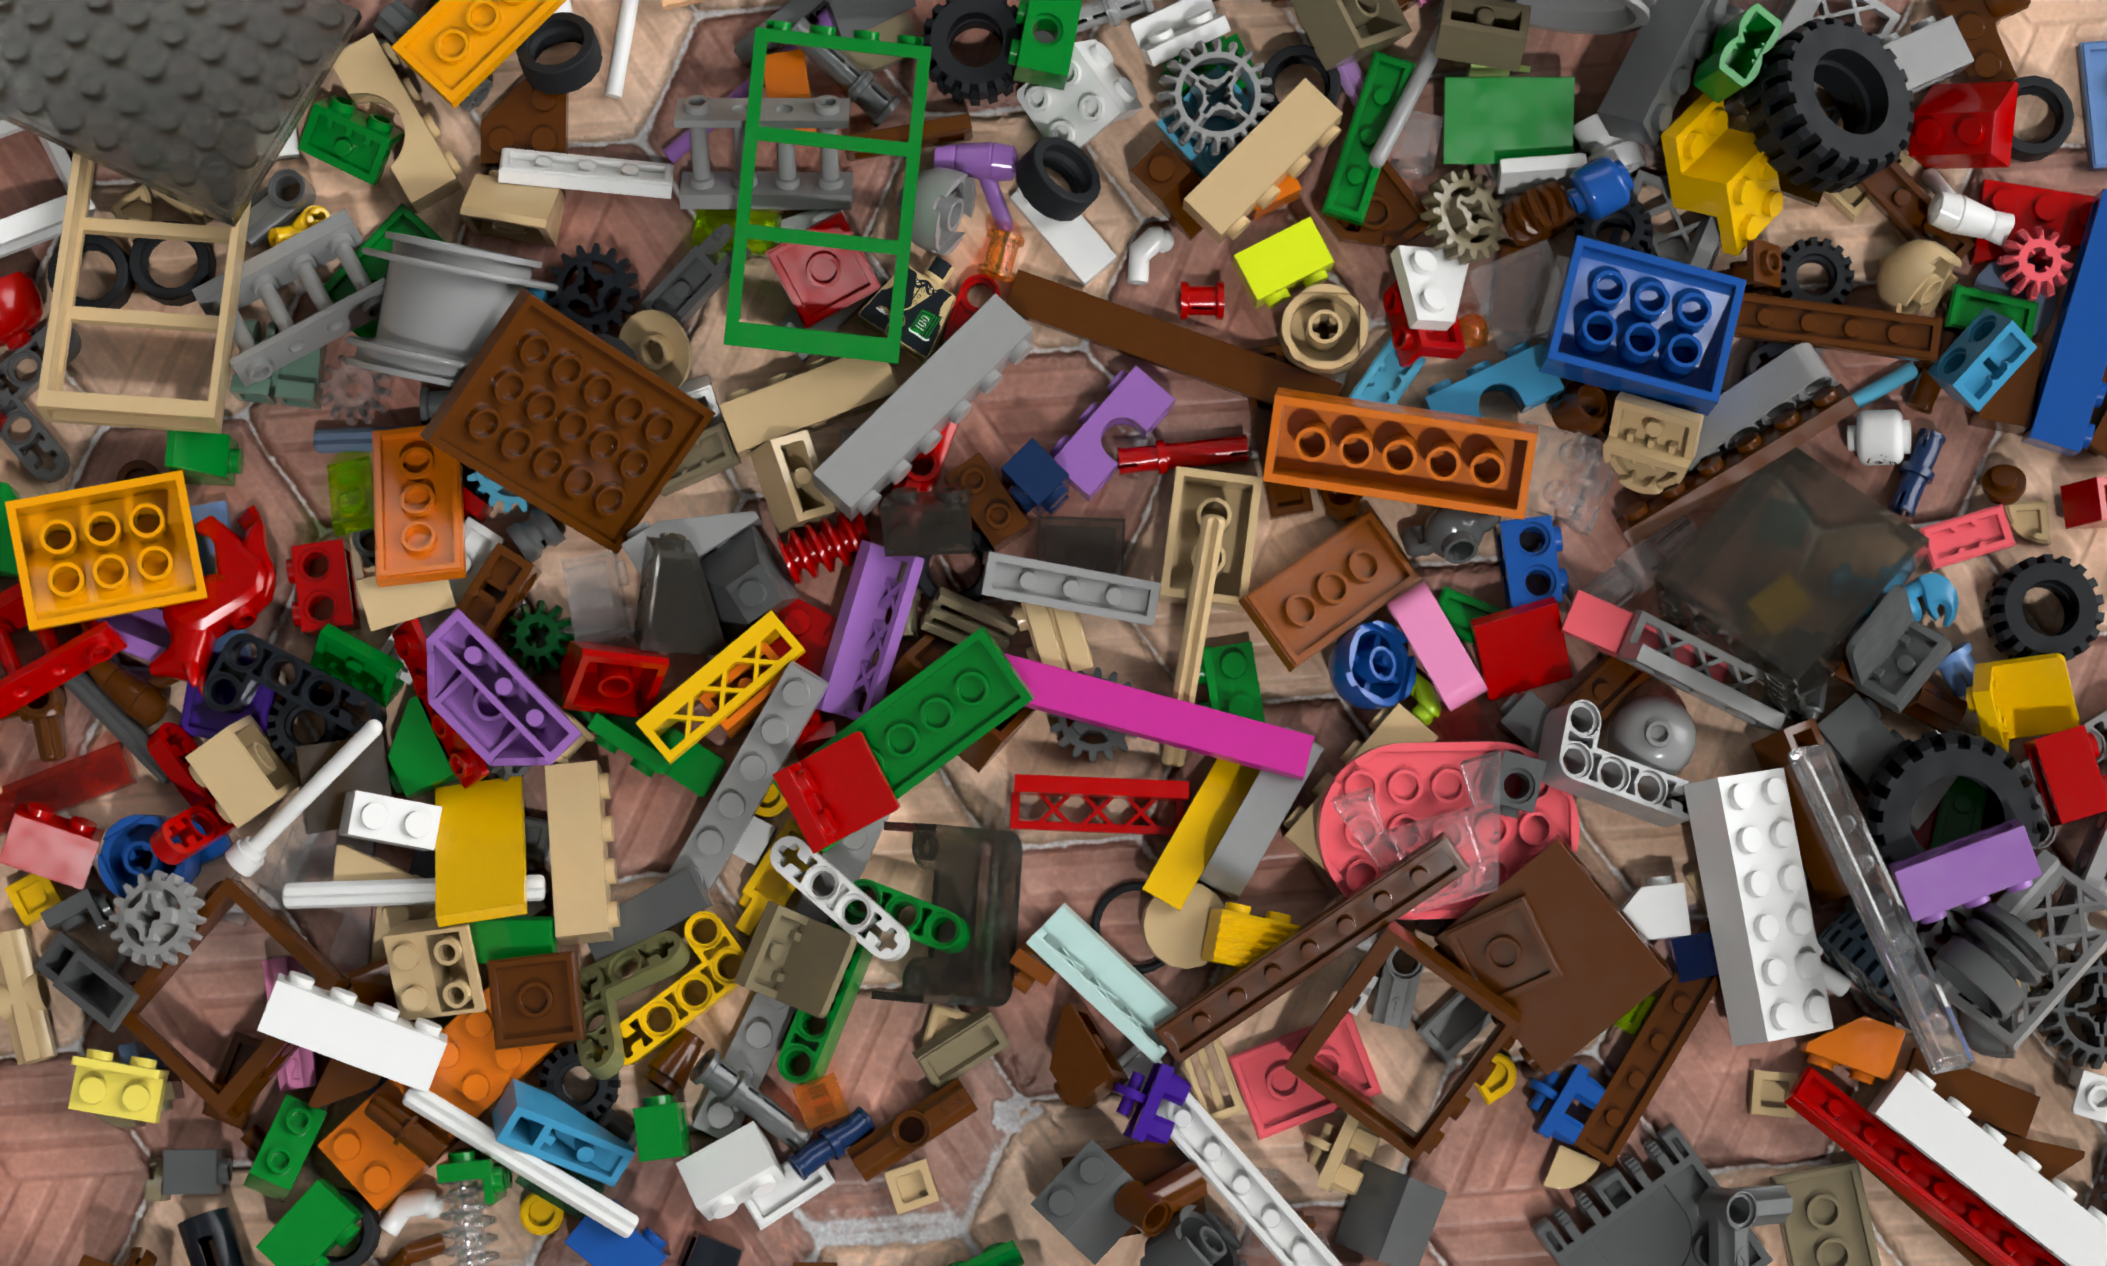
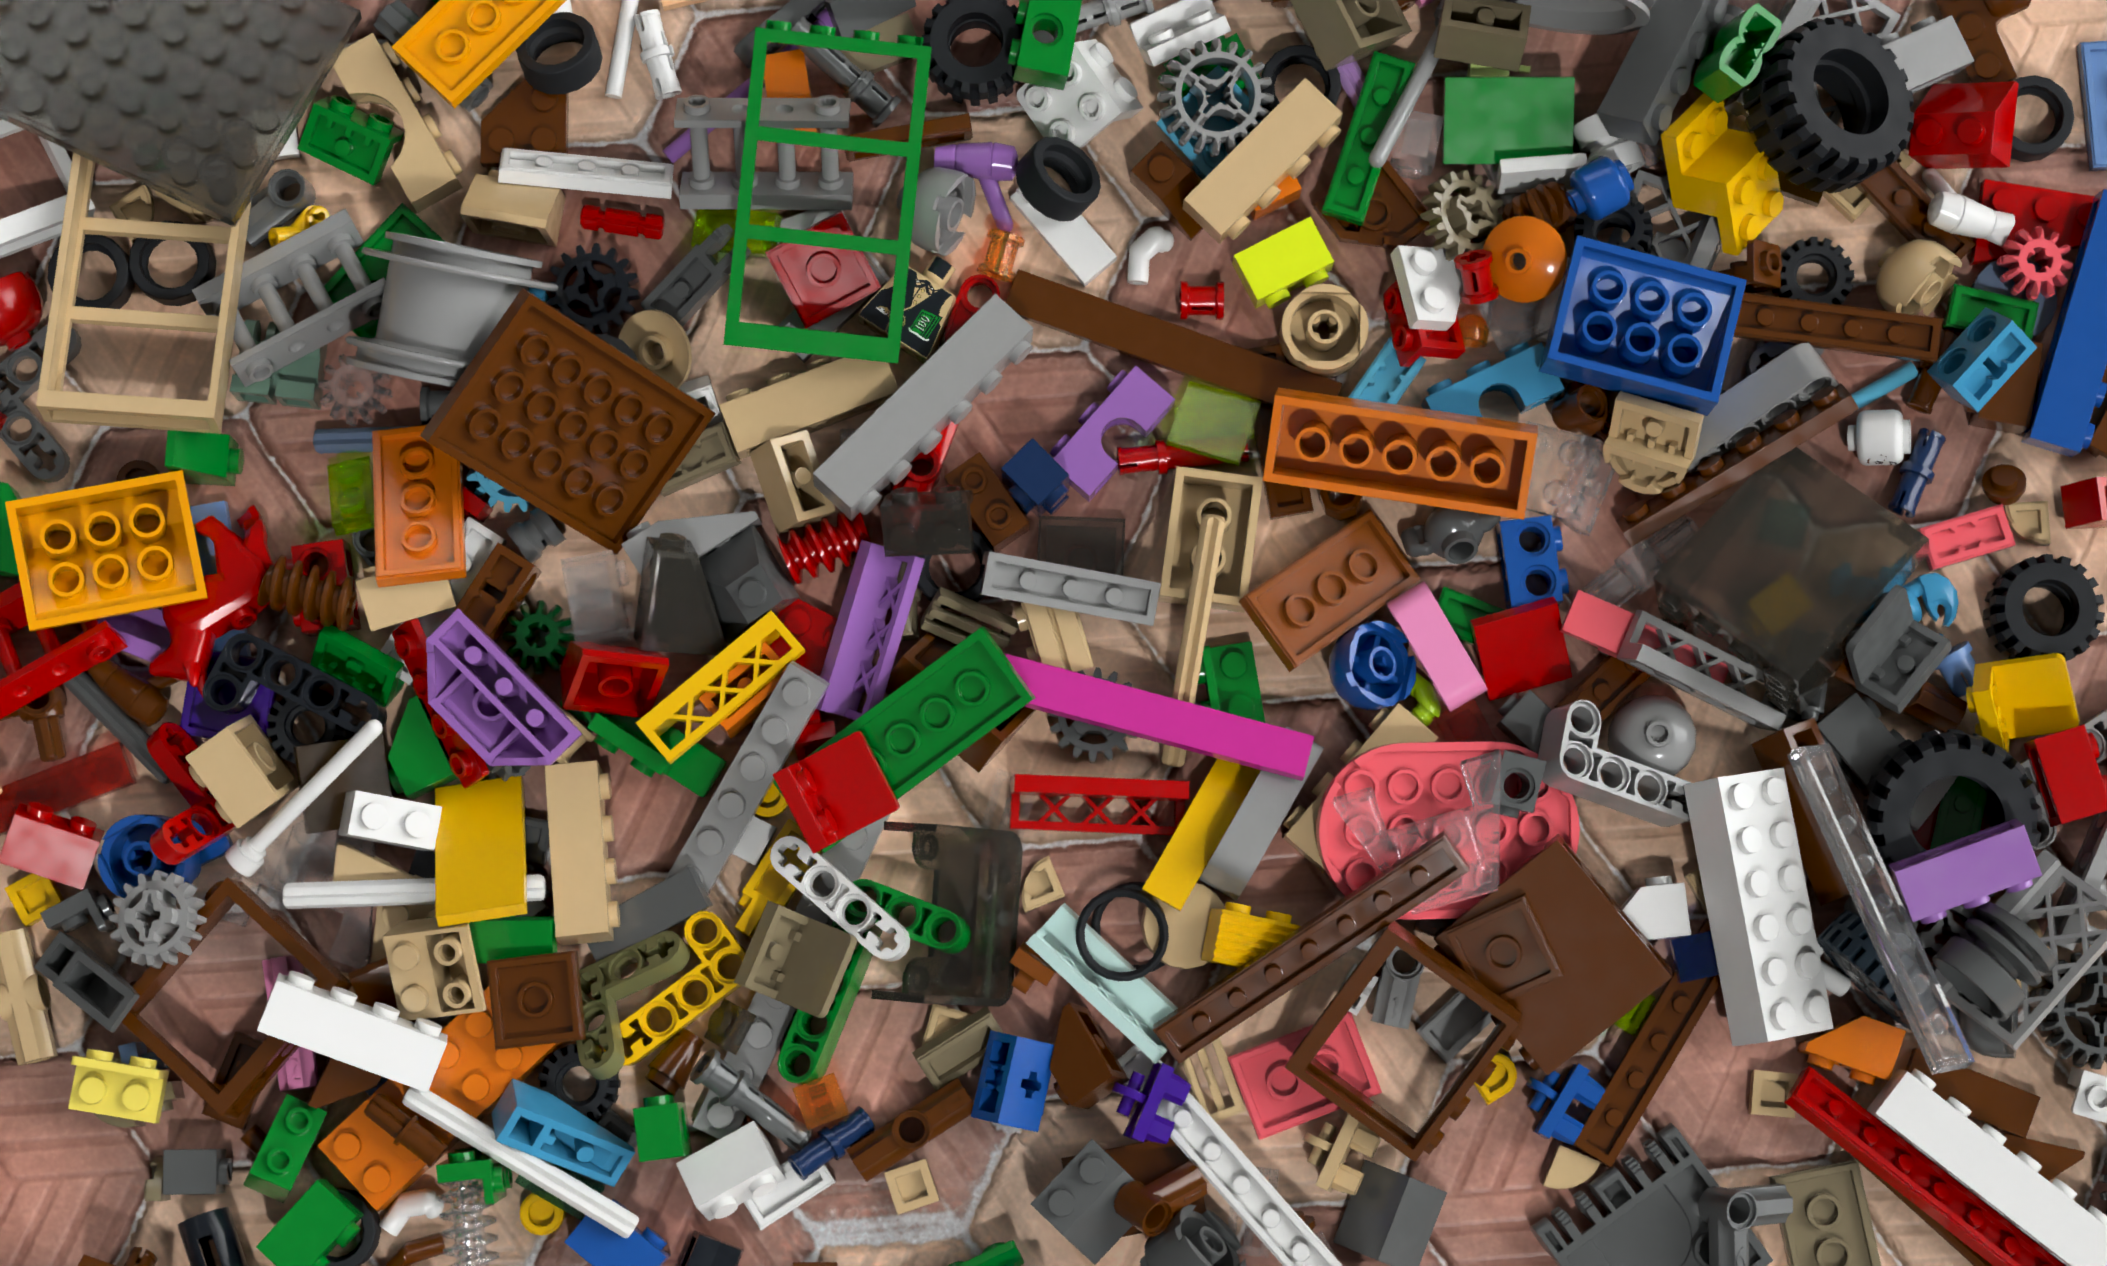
(308, 594): none -> reddish brown piece
(622, 222): none -> red axle
(657, 54): none -> white pin
(729, 1026): none -> clear smoke plate
(1013, 1081): none -> blue brick
(1041, 886): none -> tan tile
(1163, 931): none -> black tyre
(1213, 423): none -> clear neon green piece
(1476, 277): none -> red bush
(1543, 253): none -> orange dish

